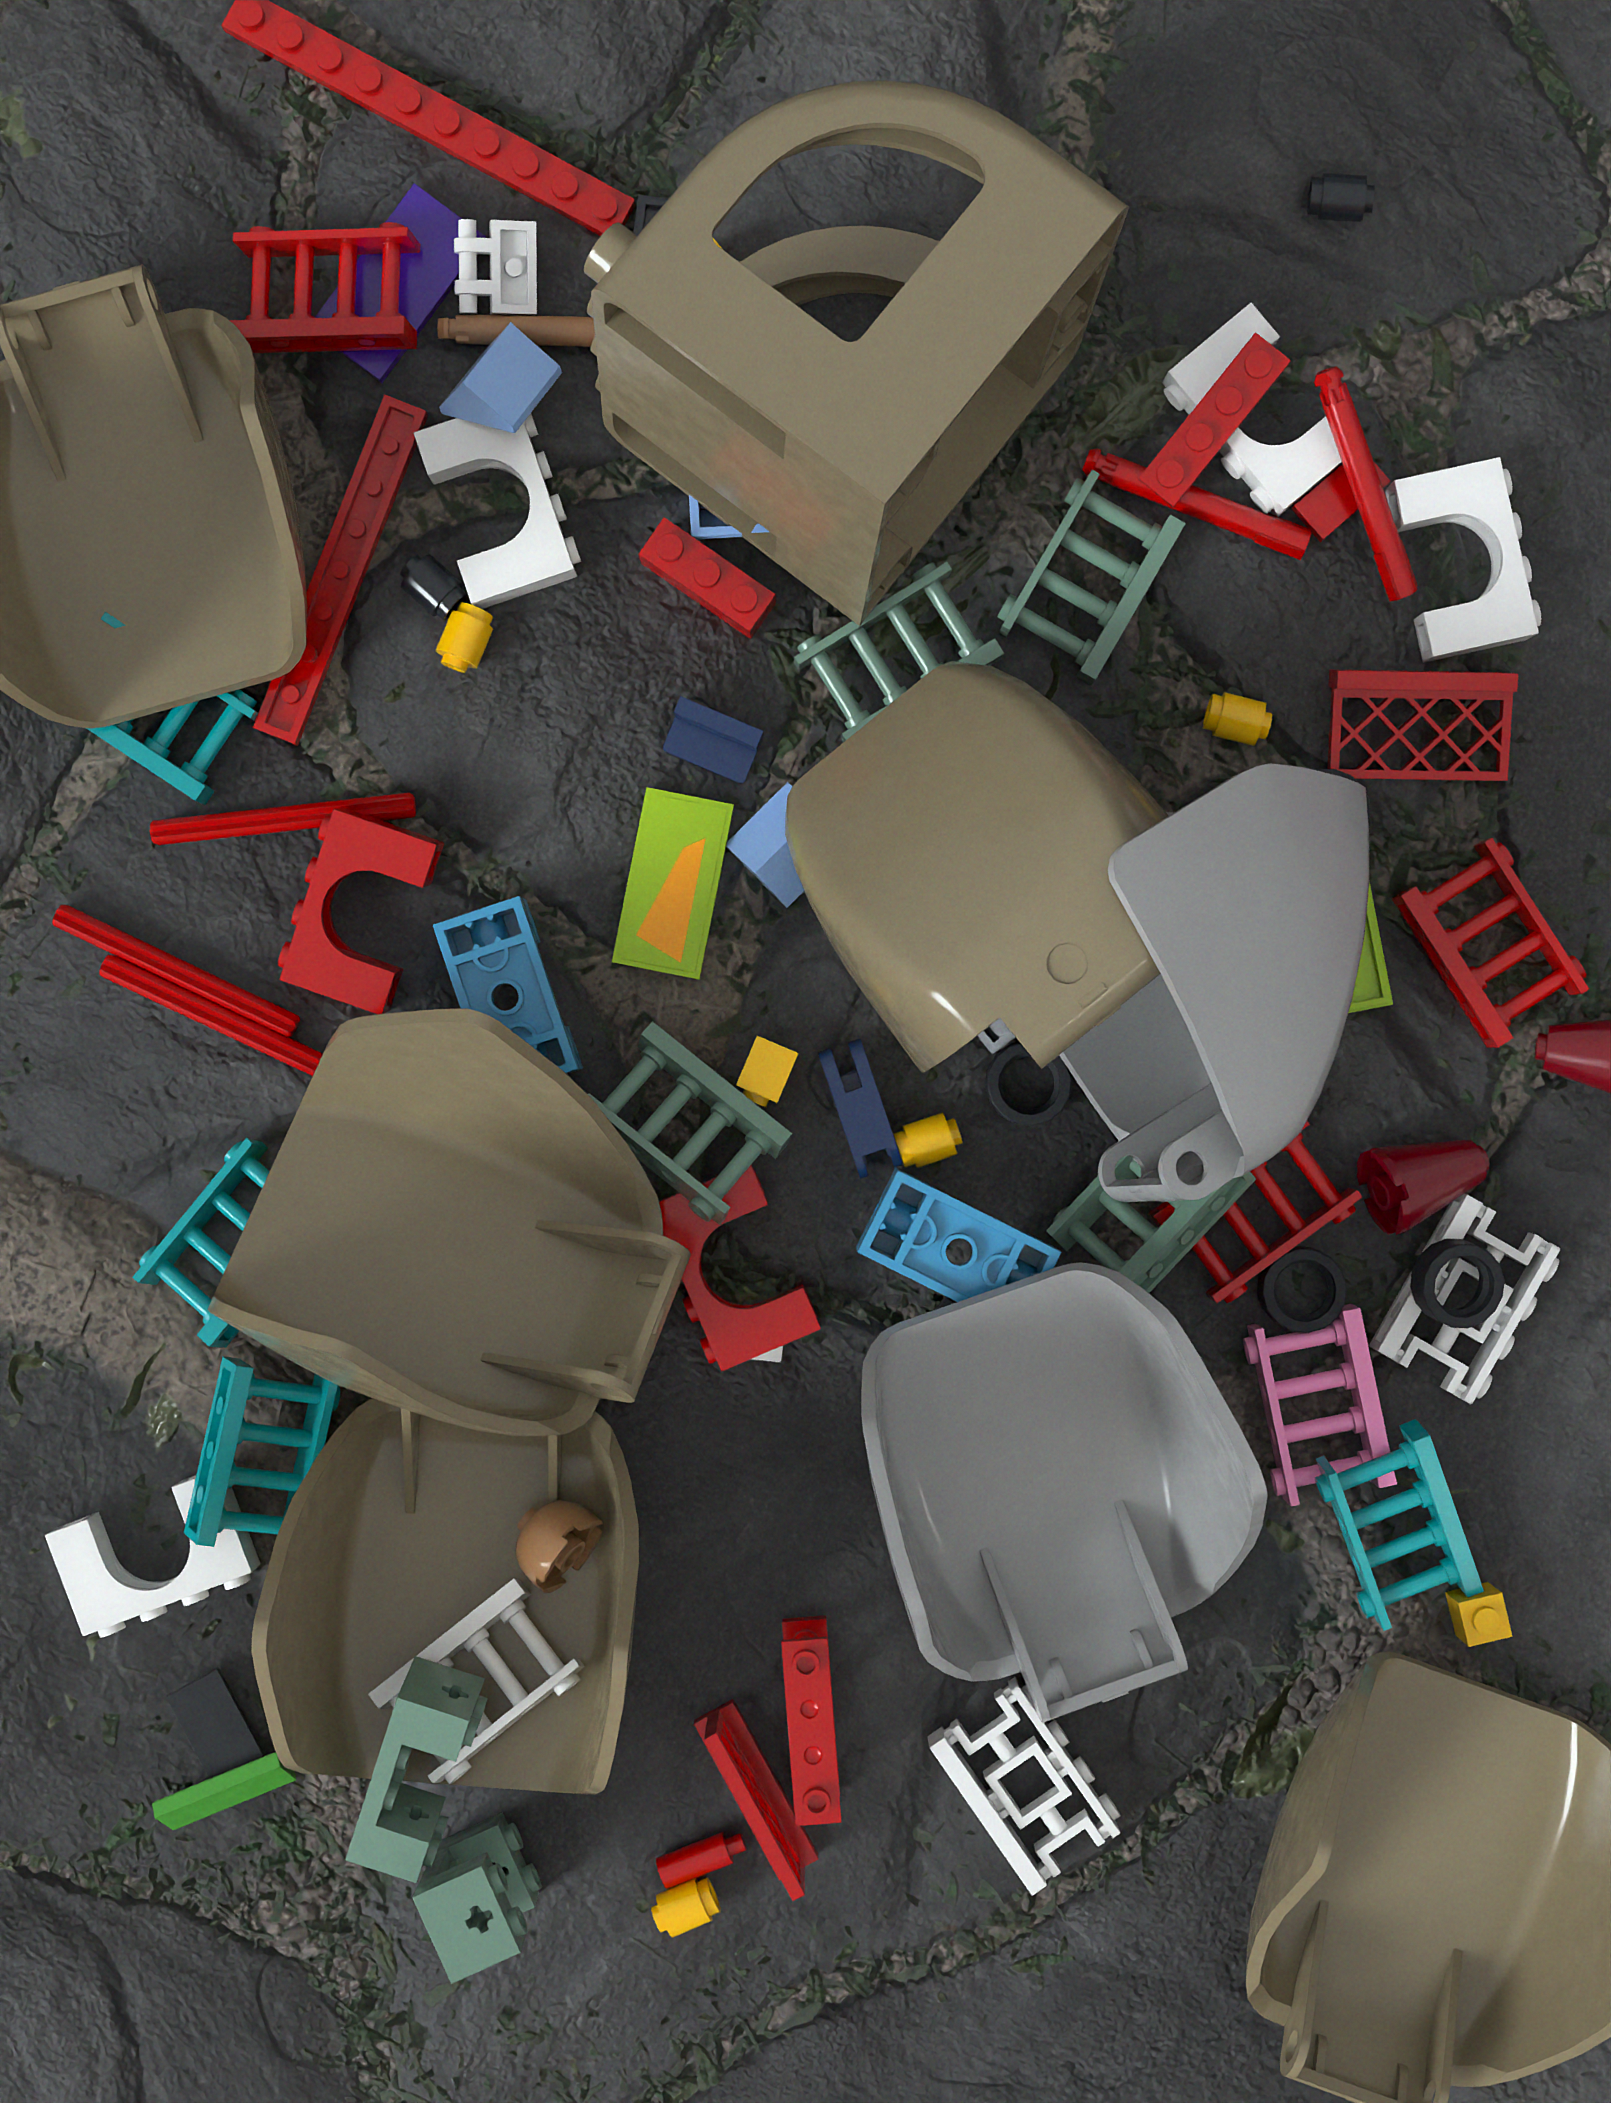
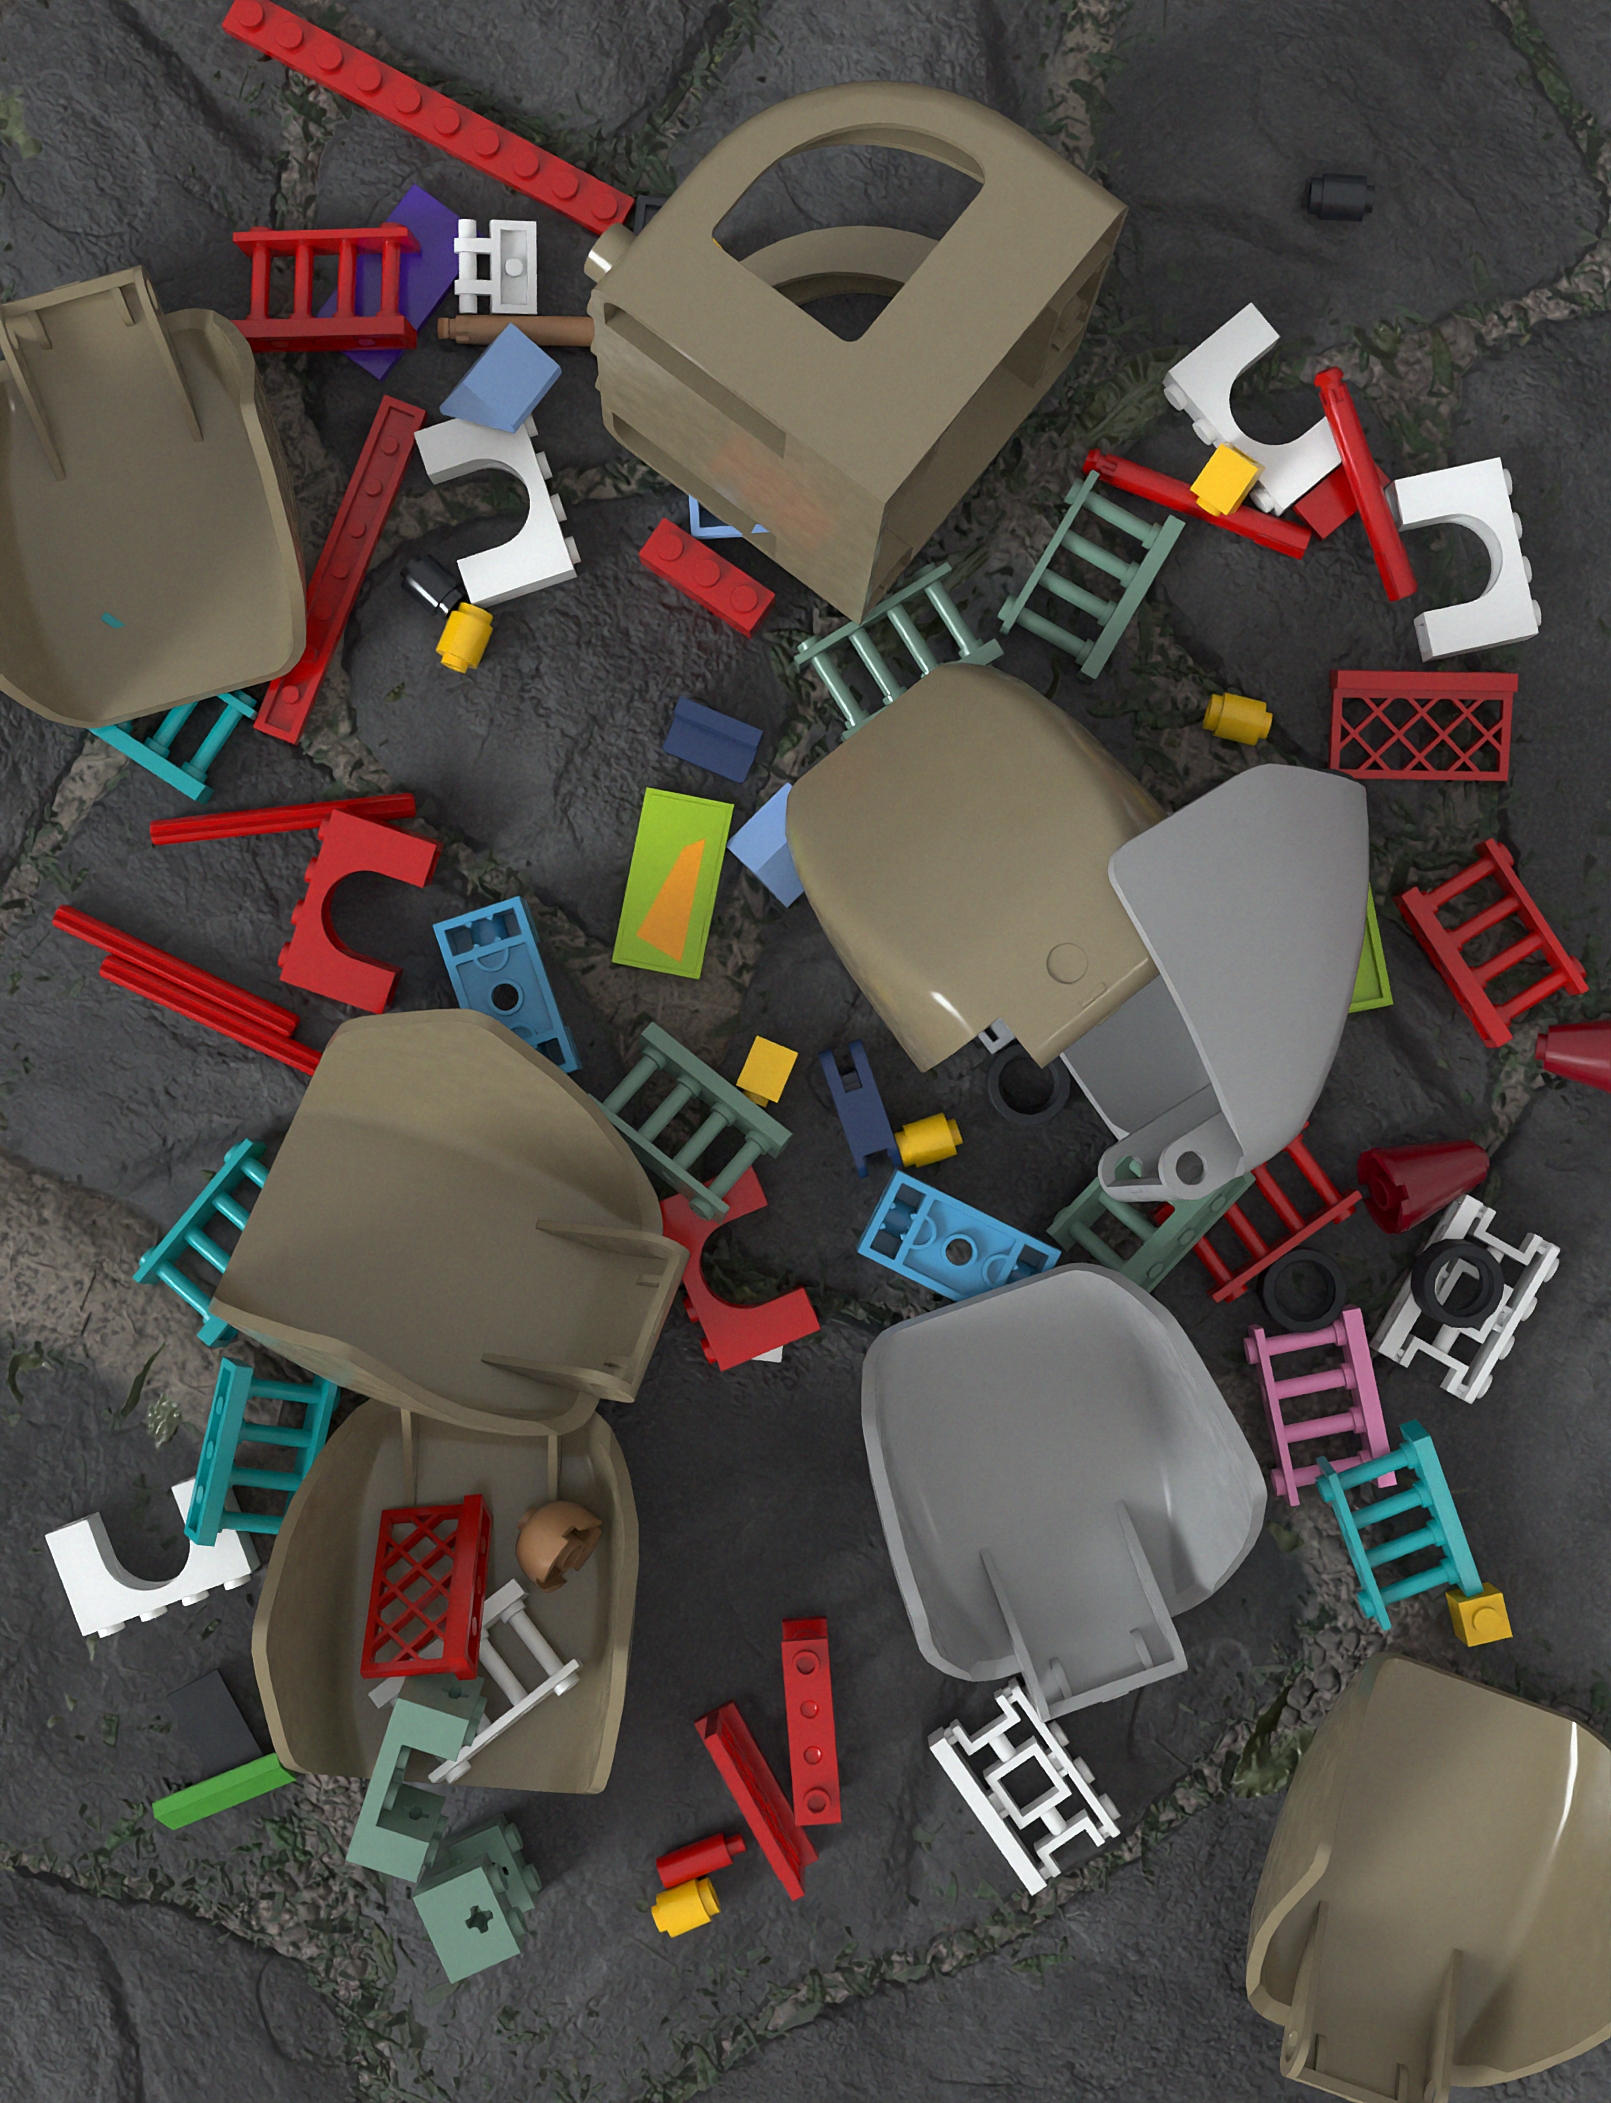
(466, 1595): none -> red fence
(1214, 420): red plate -> none
(1226, 480): none -> yellow brick

